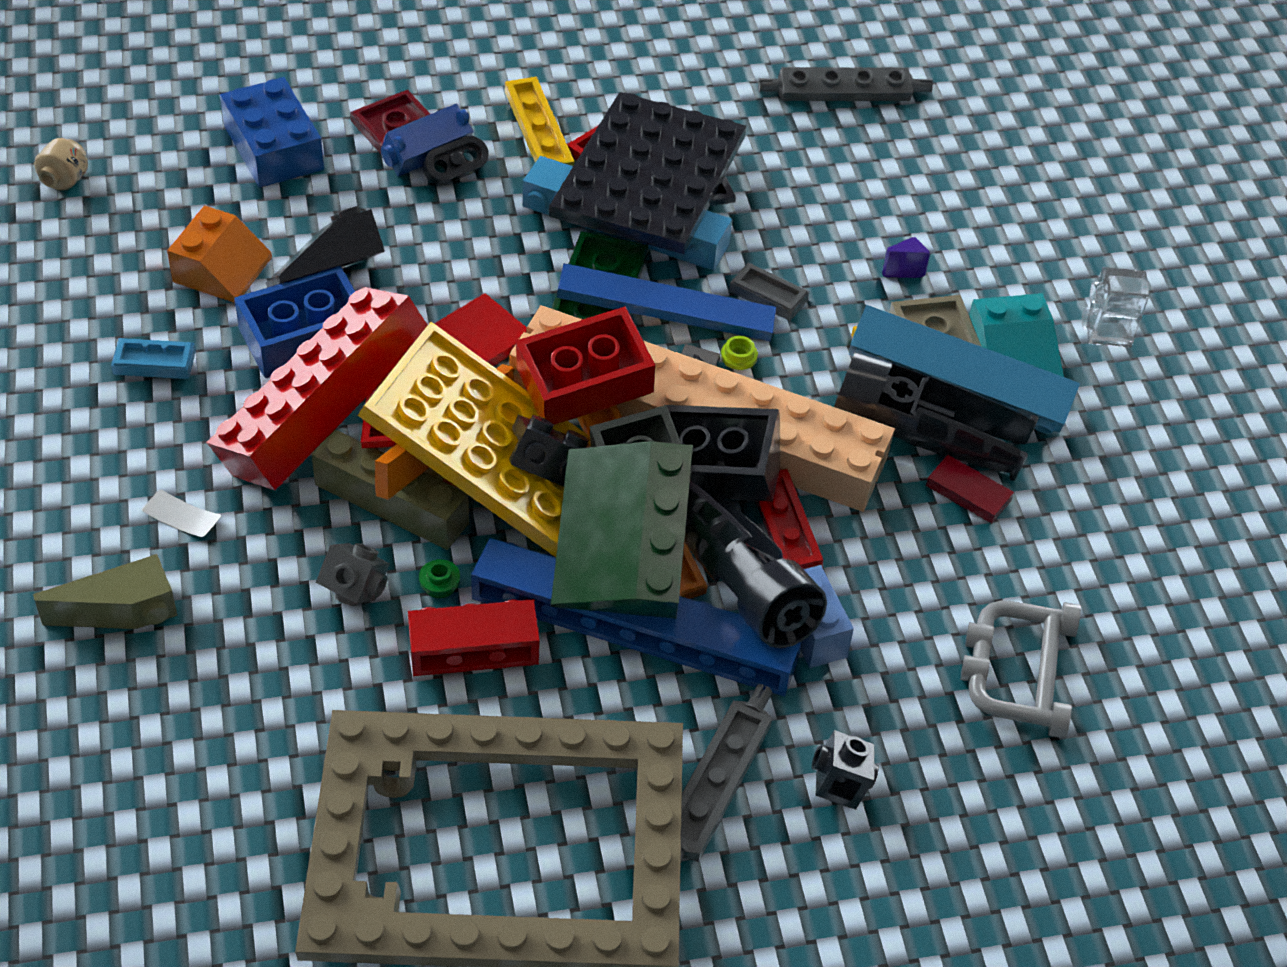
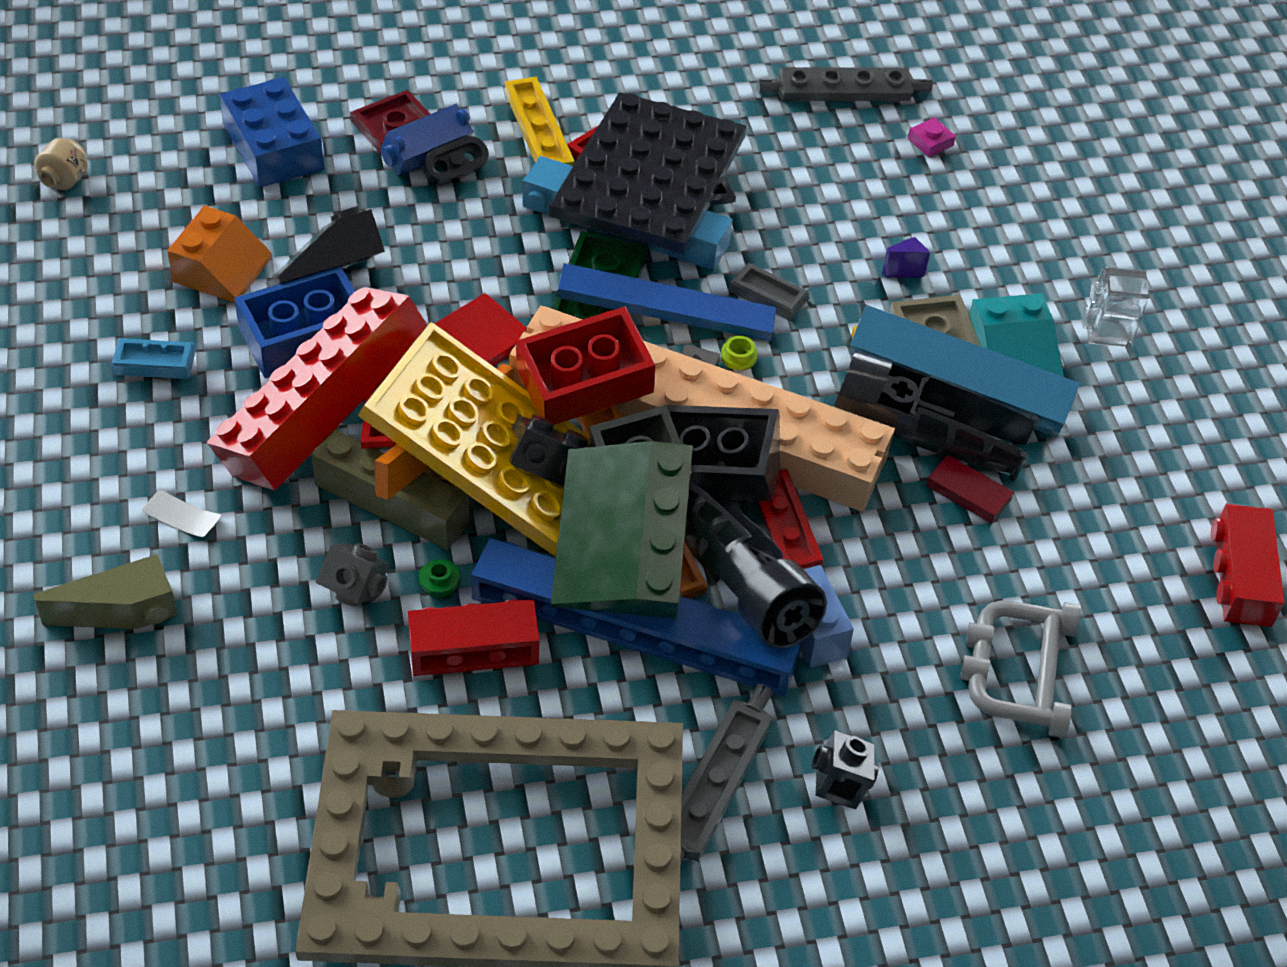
(931, 137): none -> dark pink plate
(1247, 565): none -> red brick

